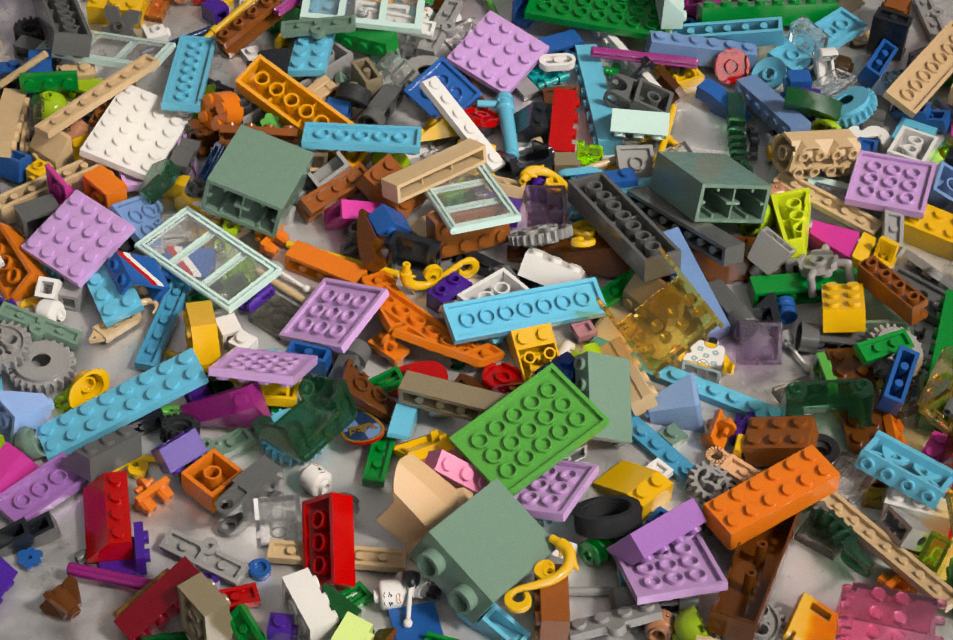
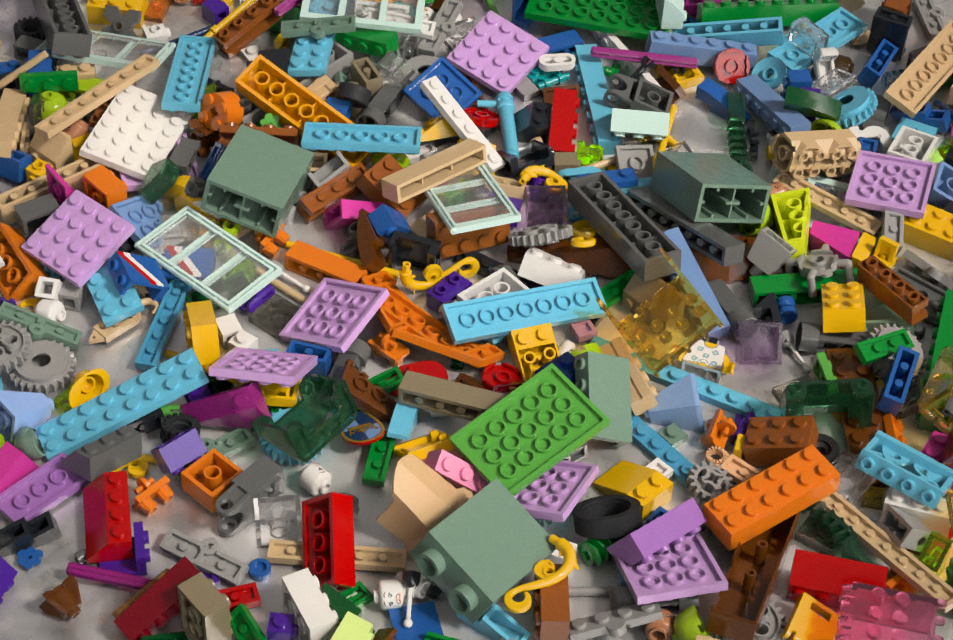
(824, 575): none -> red slope

